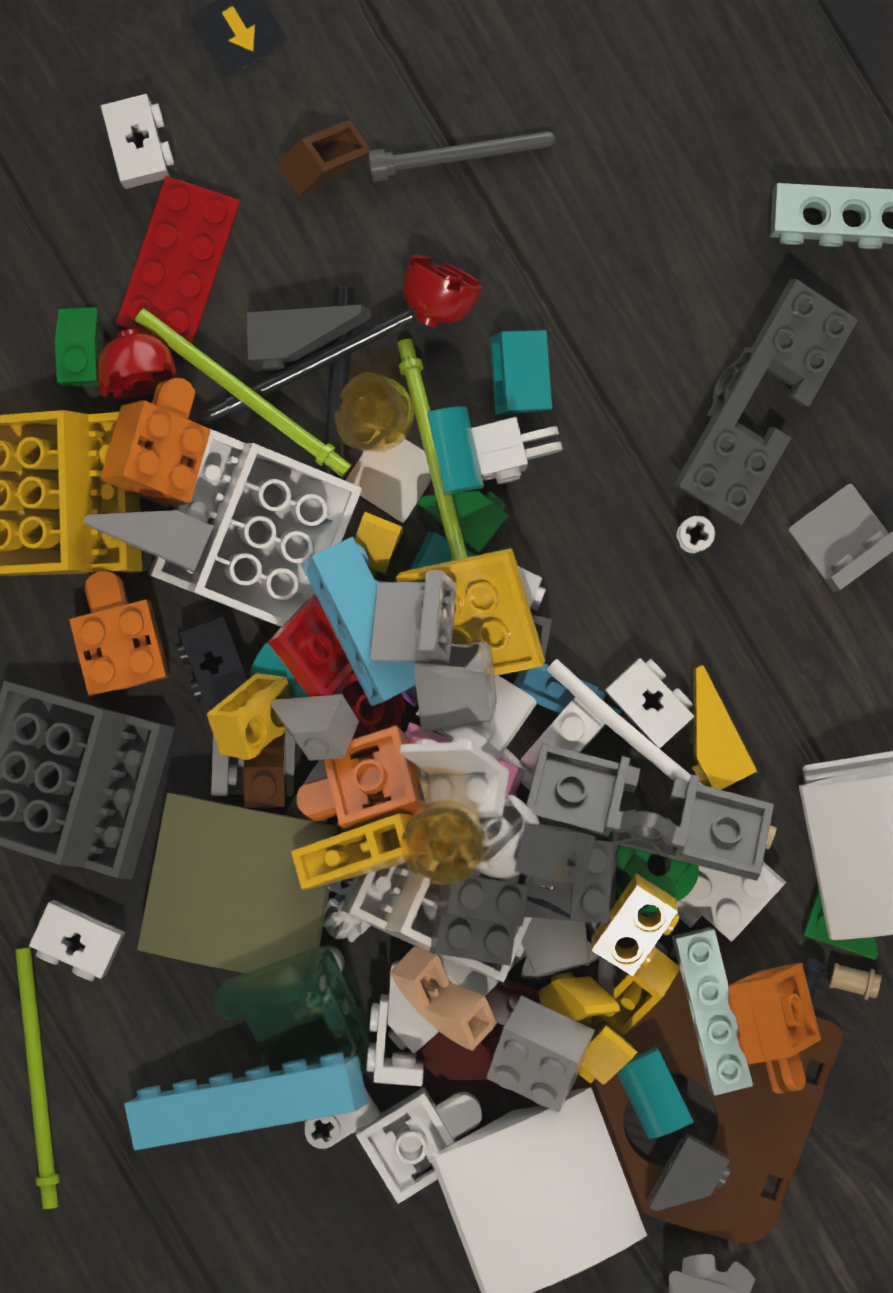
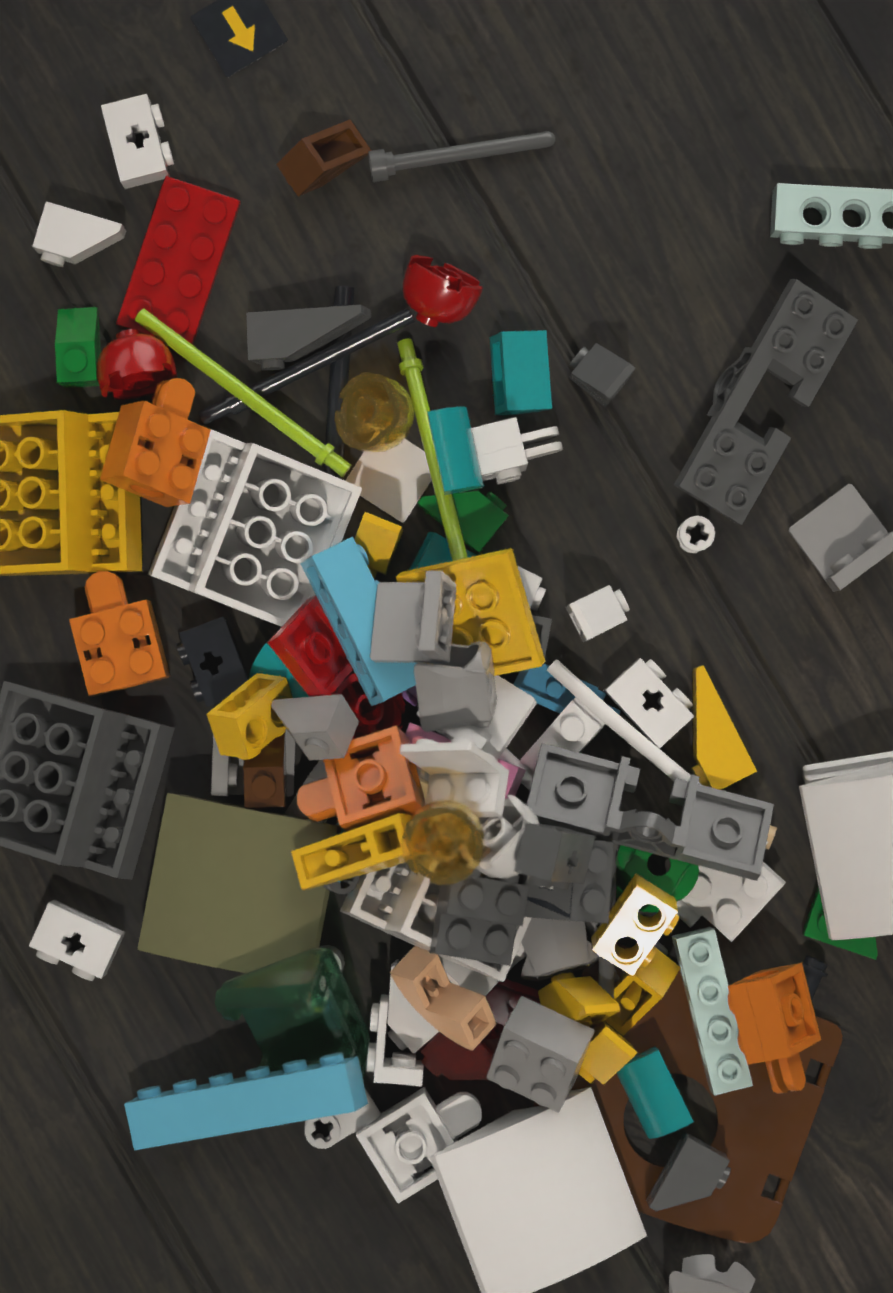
(47, 1178): lime bar -> none
(73, 235): none -> white slope
(164, 534): light grey slope -> none
(340, 924): white gear -> none
(598, 612): none -> white slope
(600, 373): none -> dark grey slope
(855, 981): tan pin -> none

